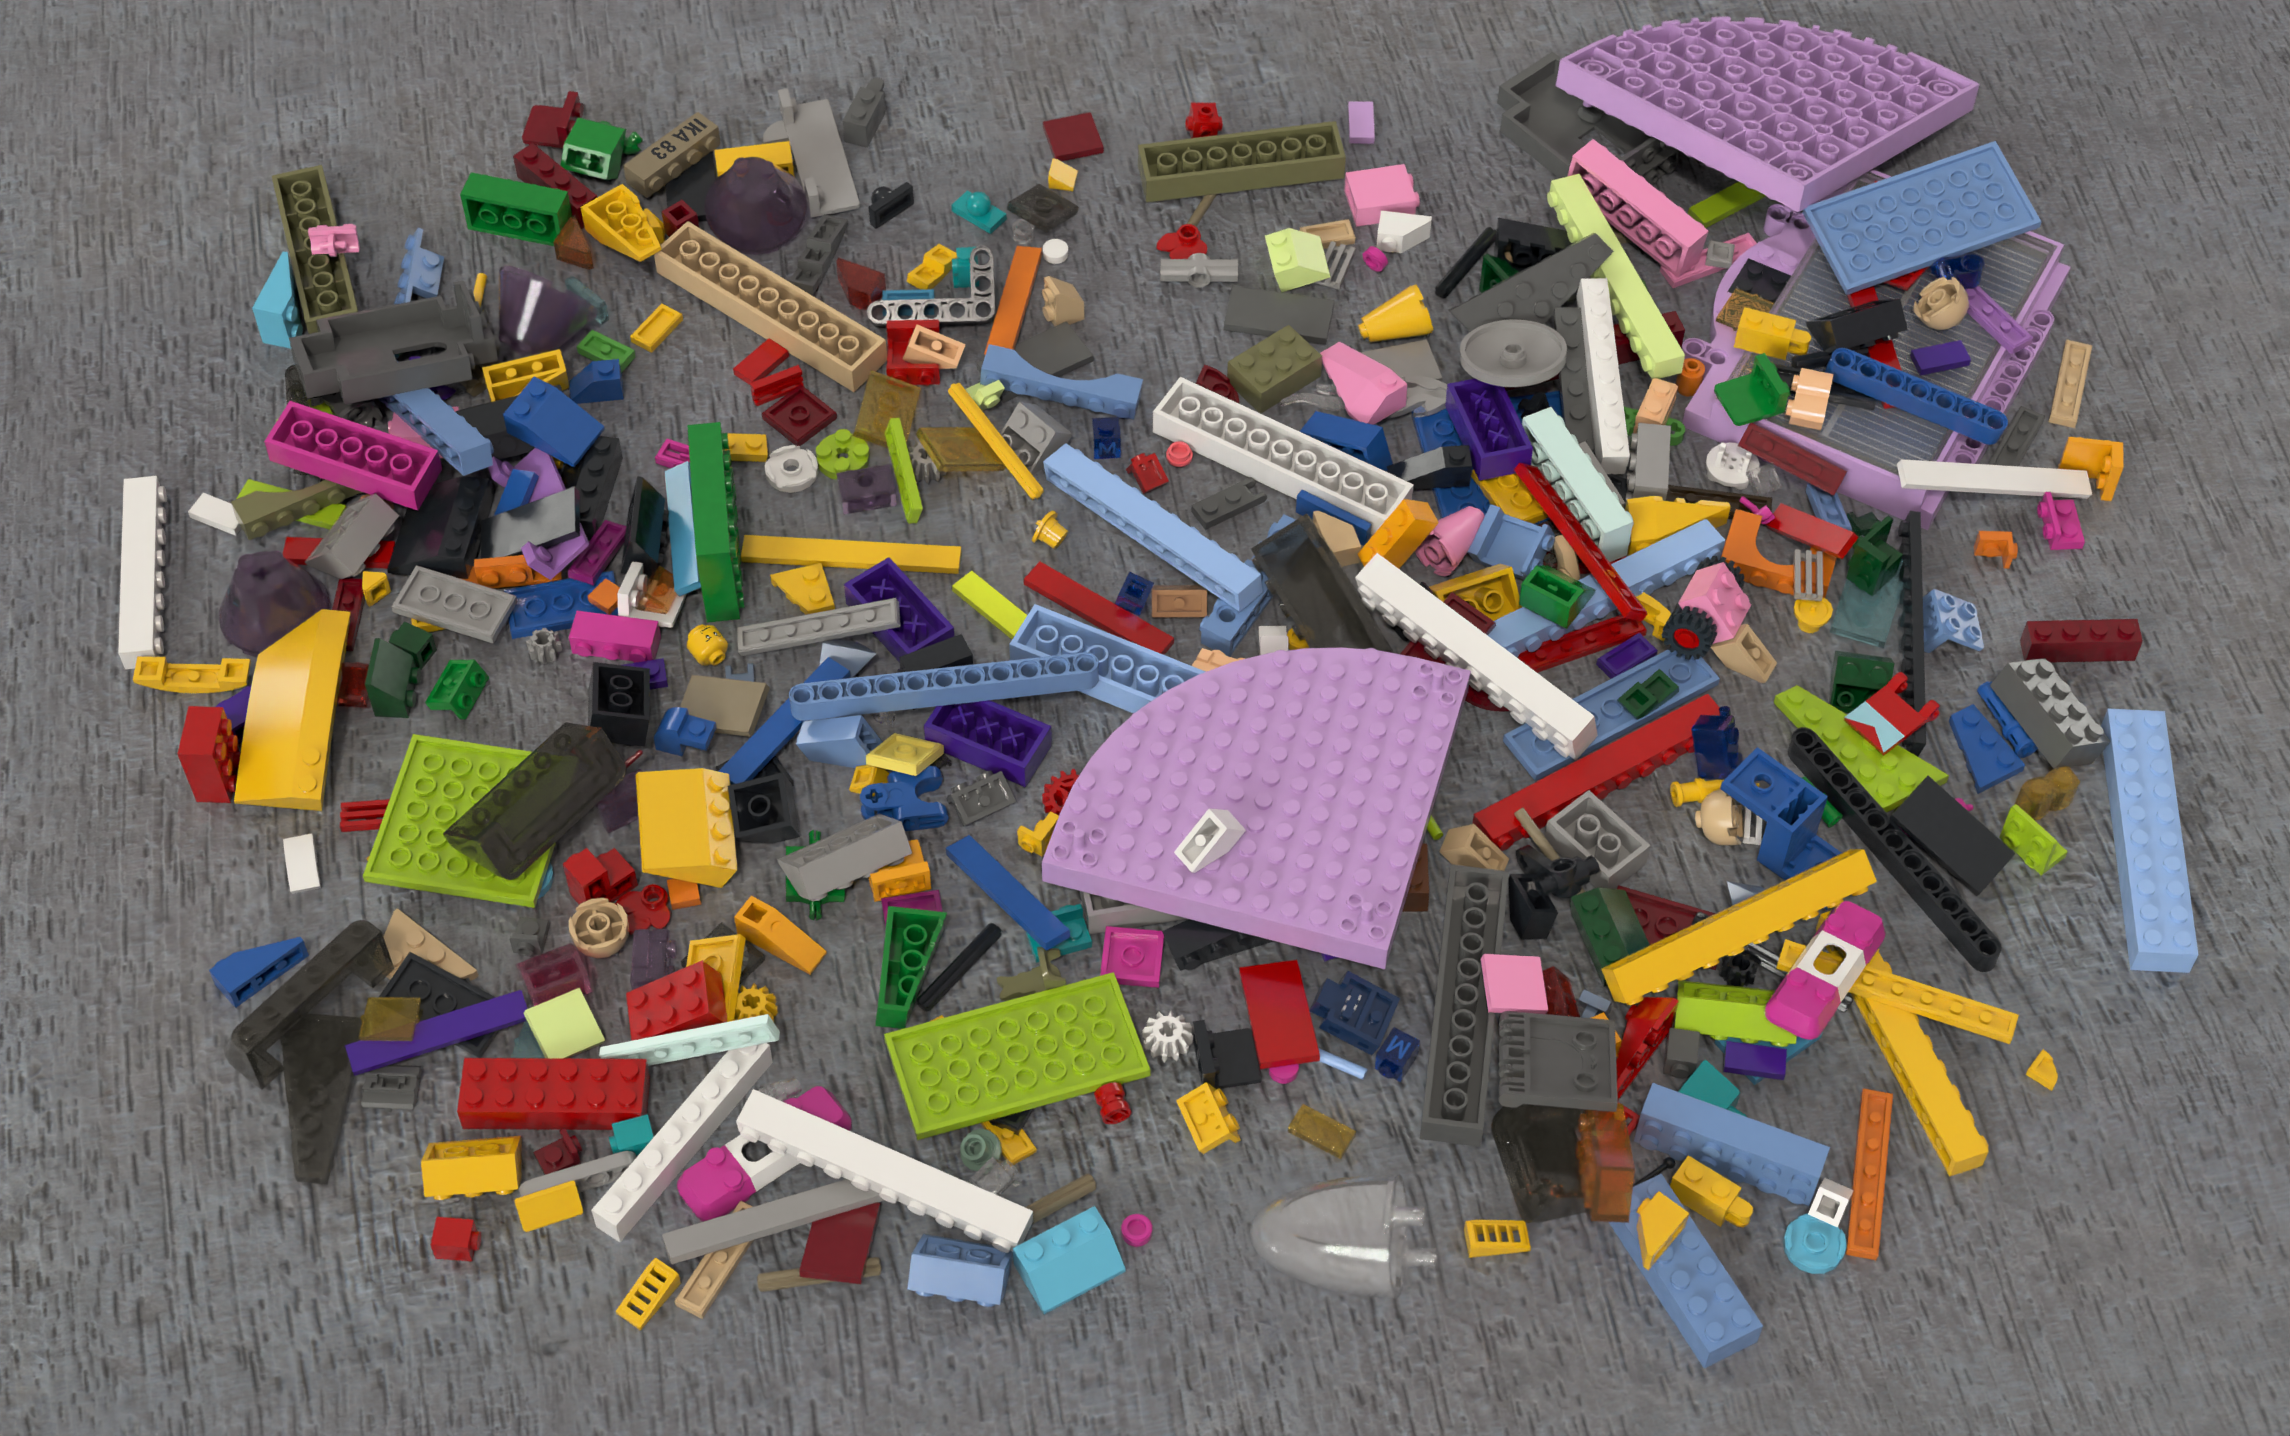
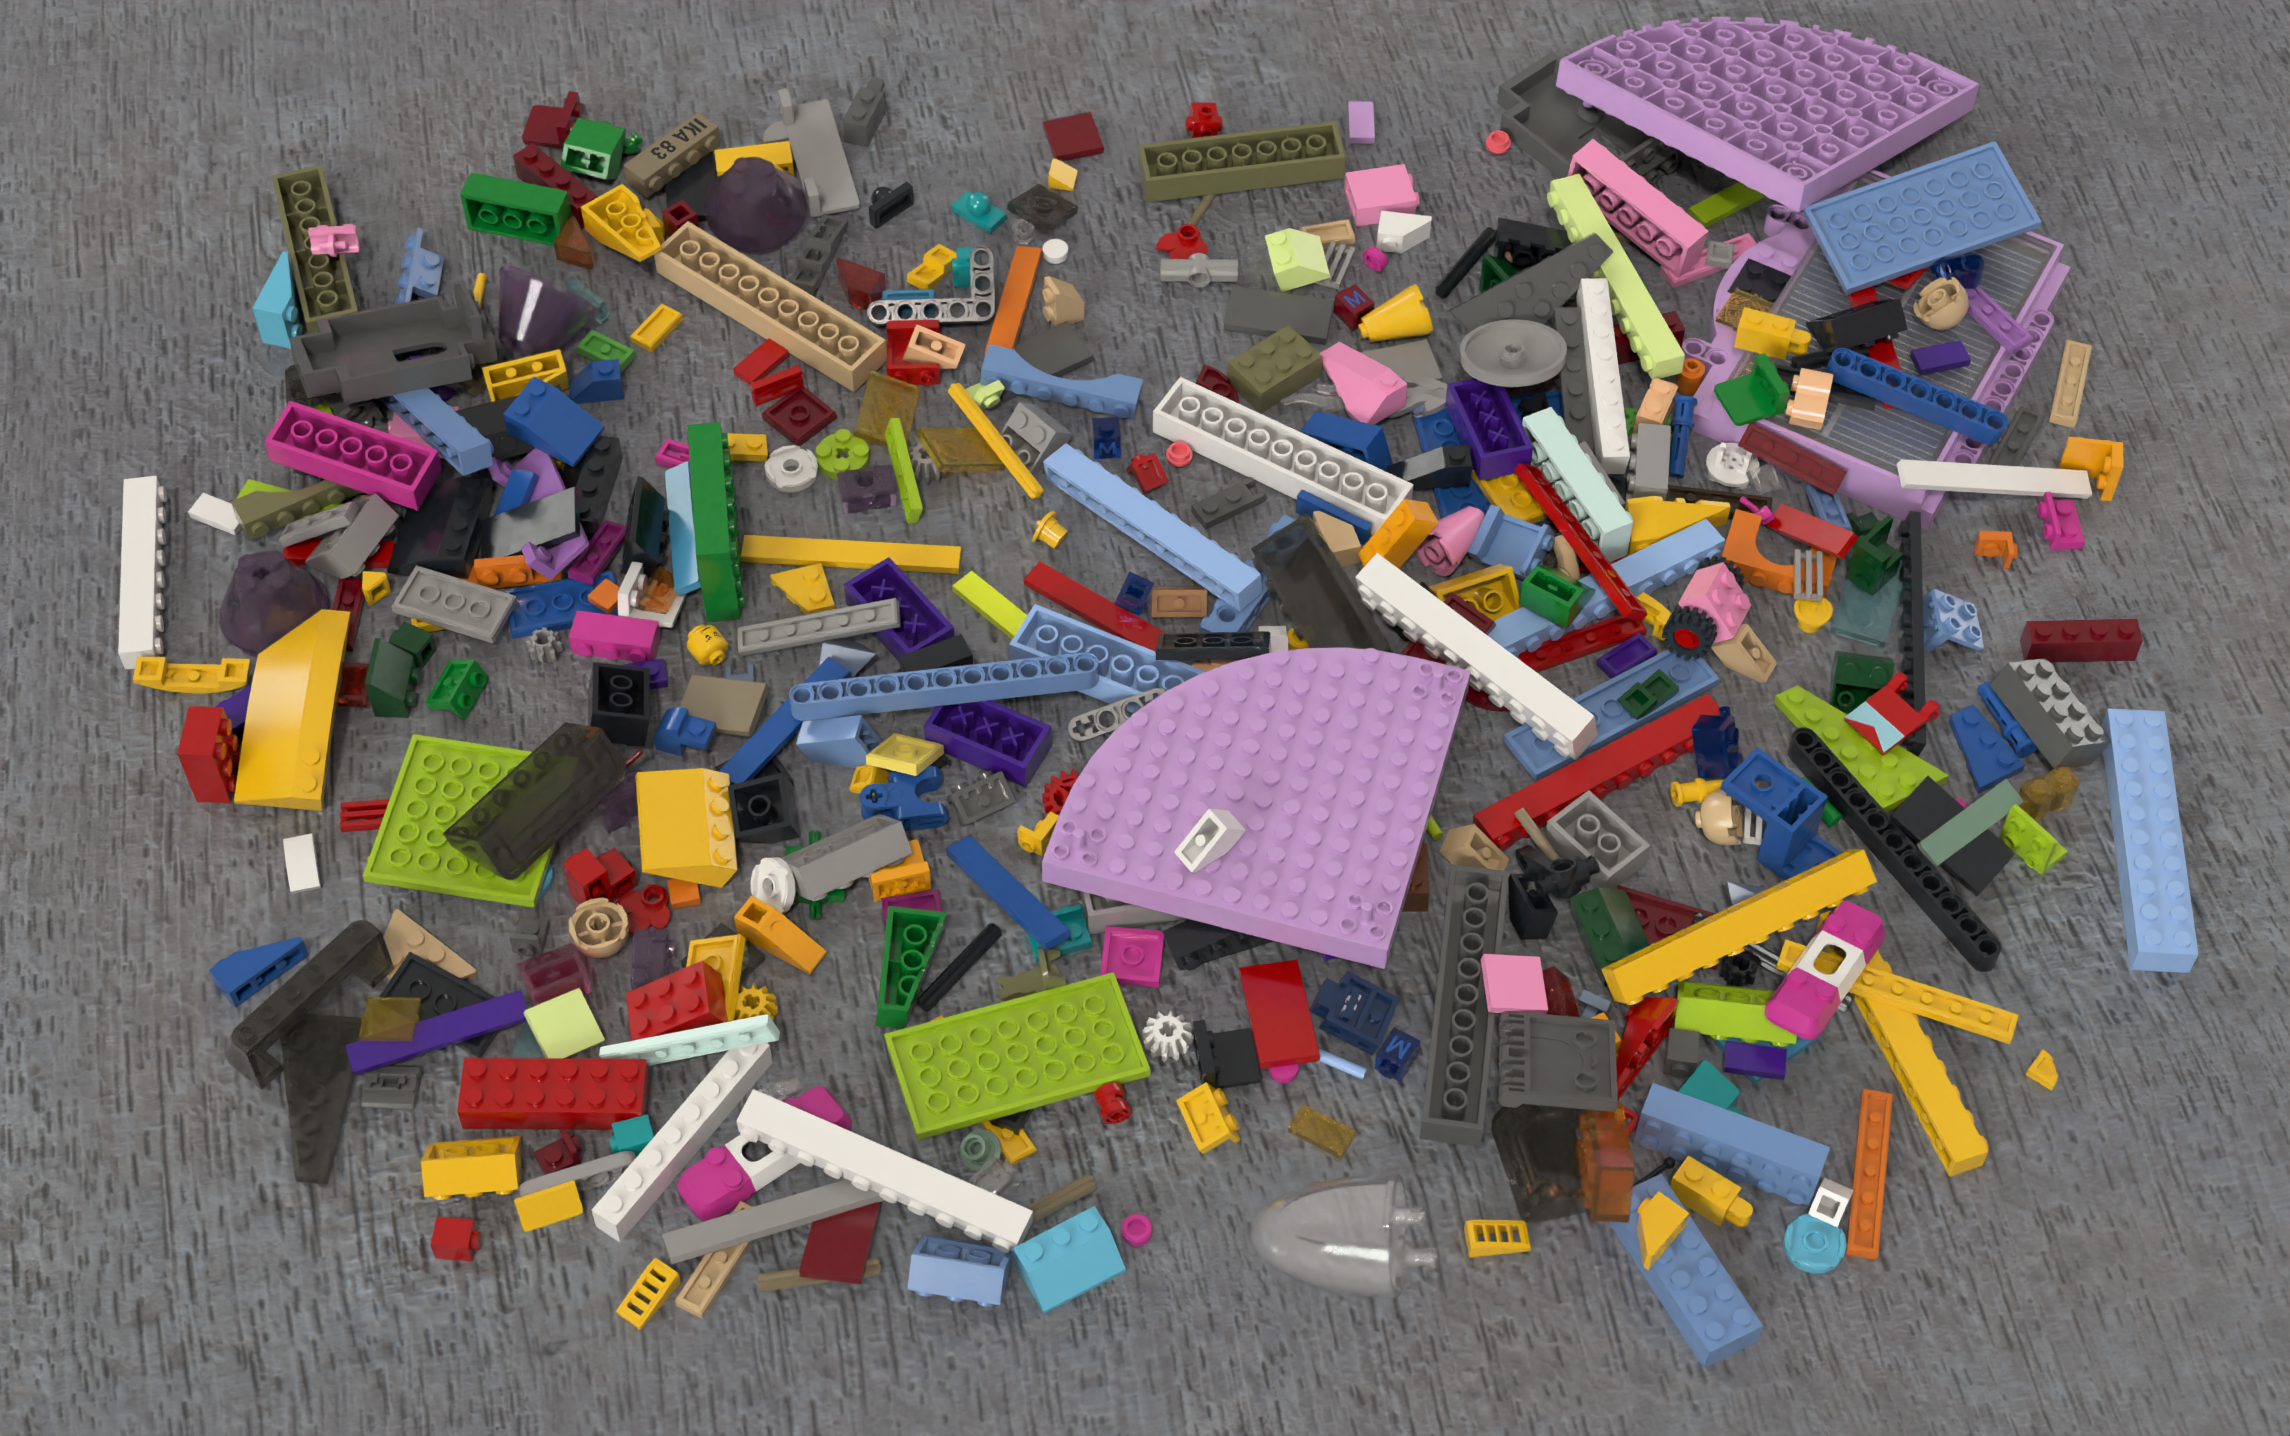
(319, 524): none -> light grey tile
(779, 873): none -> white tile
(1118, 709): none -> light grey beam
(1212, 645): none -> black tile
(1351, 306): none -> dark red brick
(1498, 142): none -> coral plate
(1682, 424): none -> blue pin
(1969, 823): none -> sand green tile

